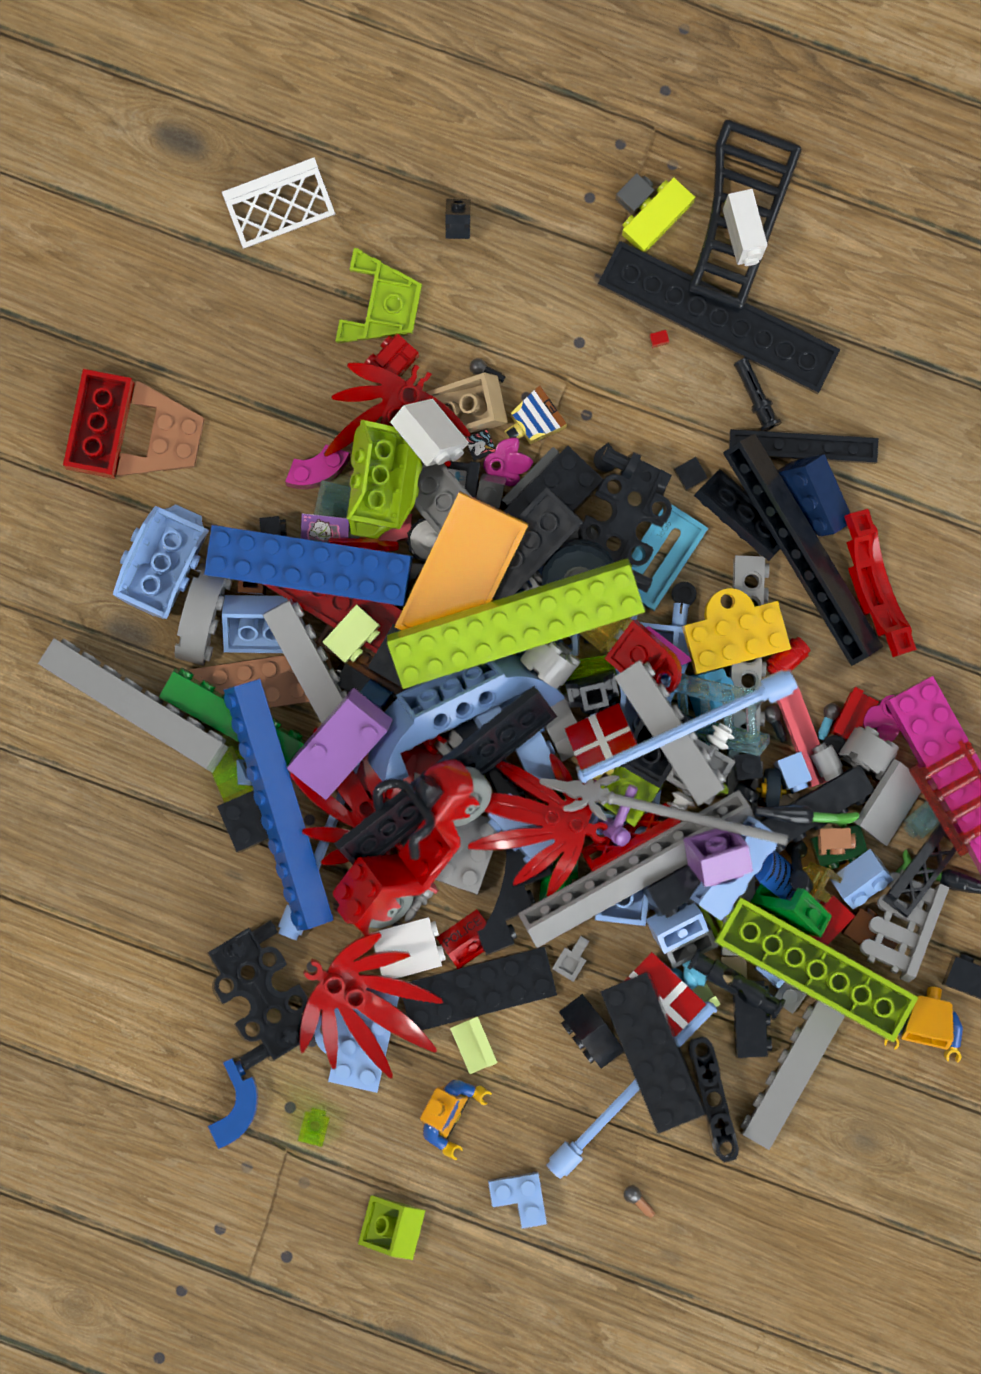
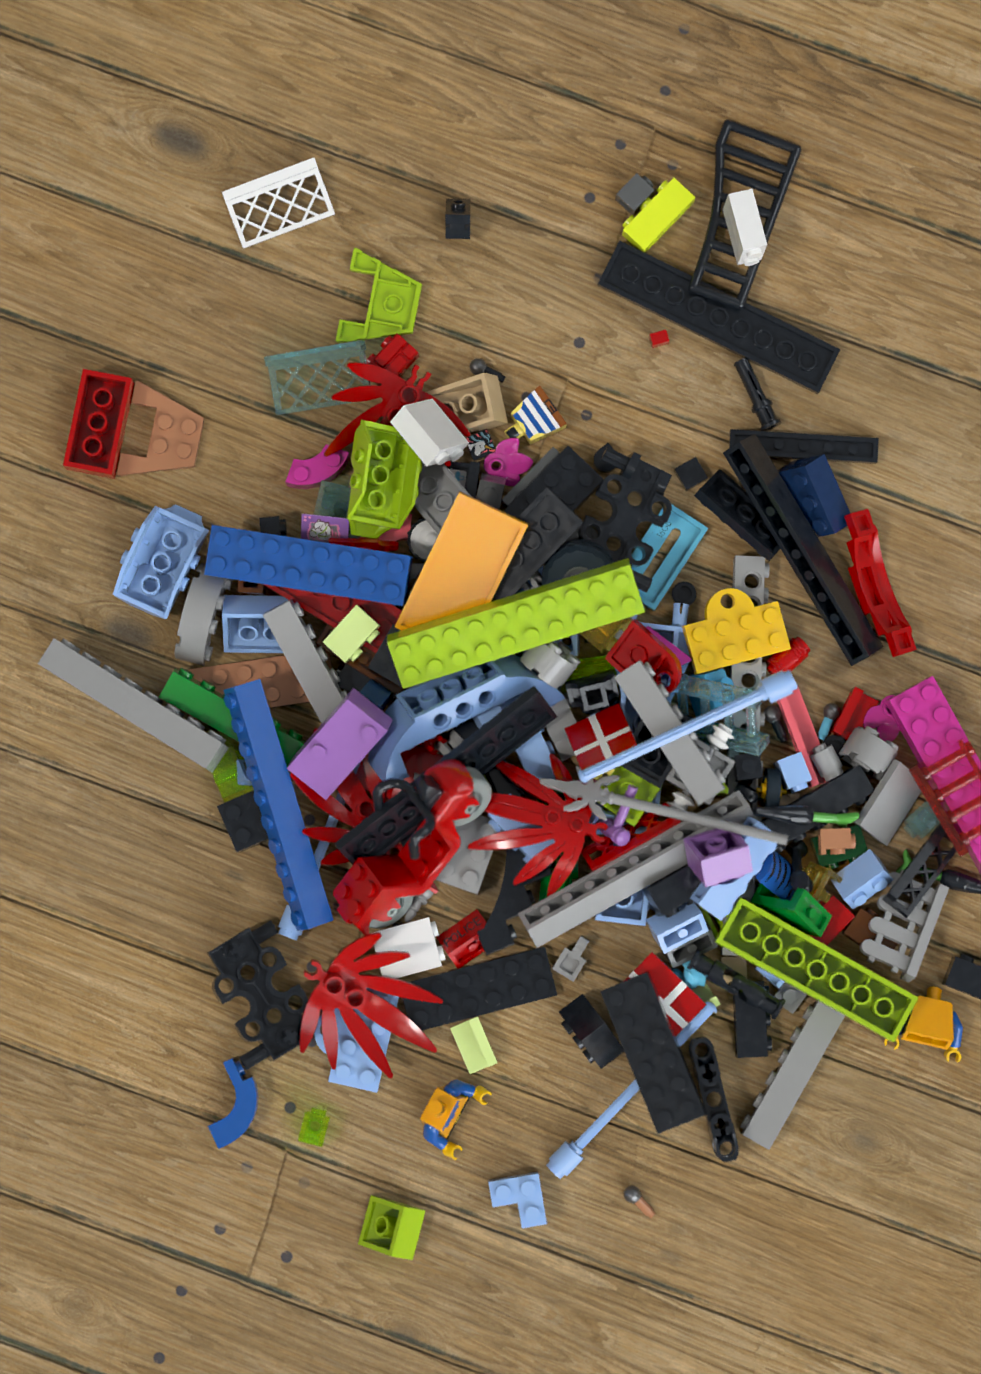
(310, 357): none -> clear light blue fence

